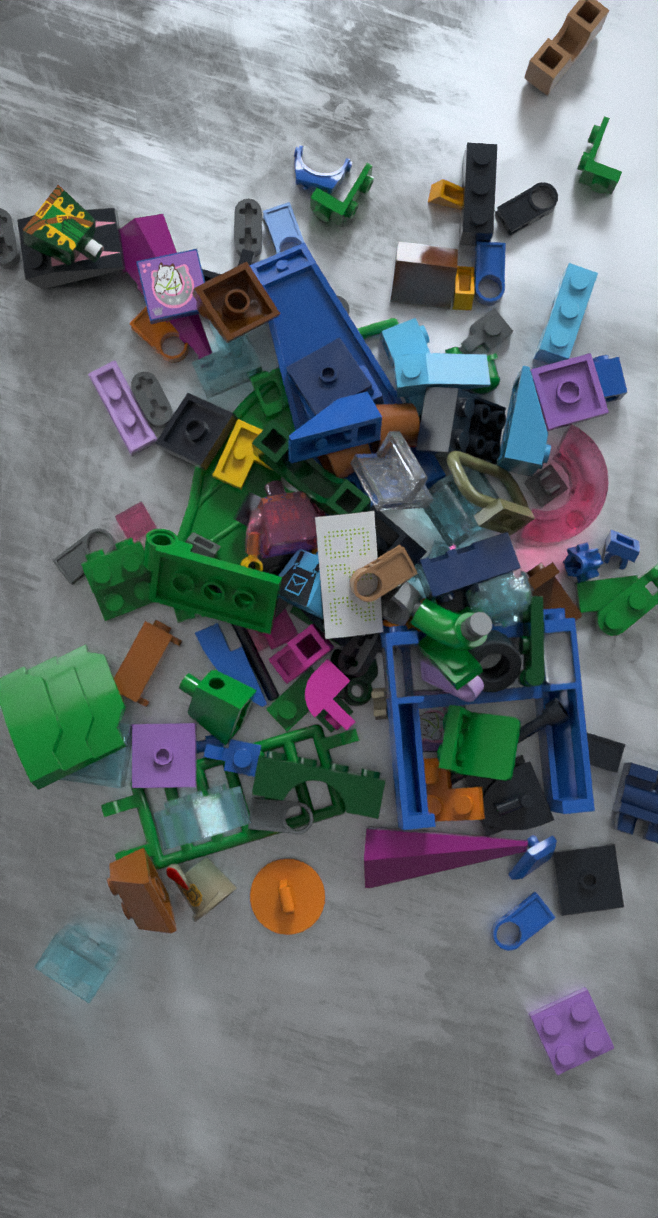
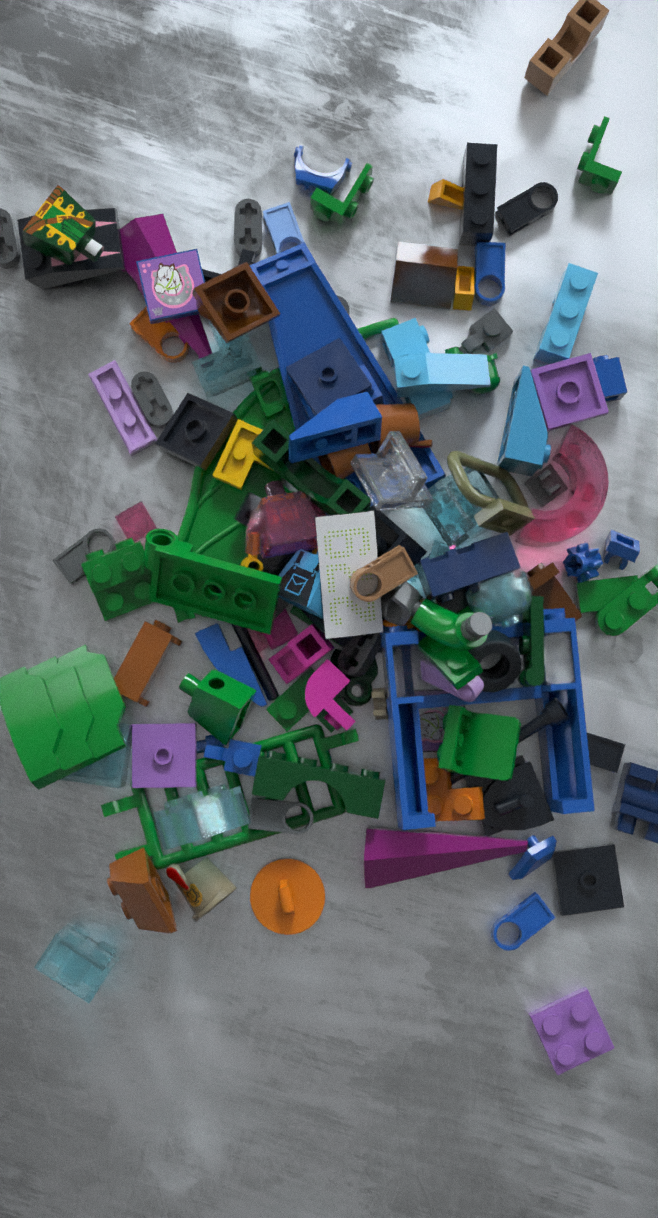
(203, 546): dark grey tile -> none
(460, 423): black slope -> none

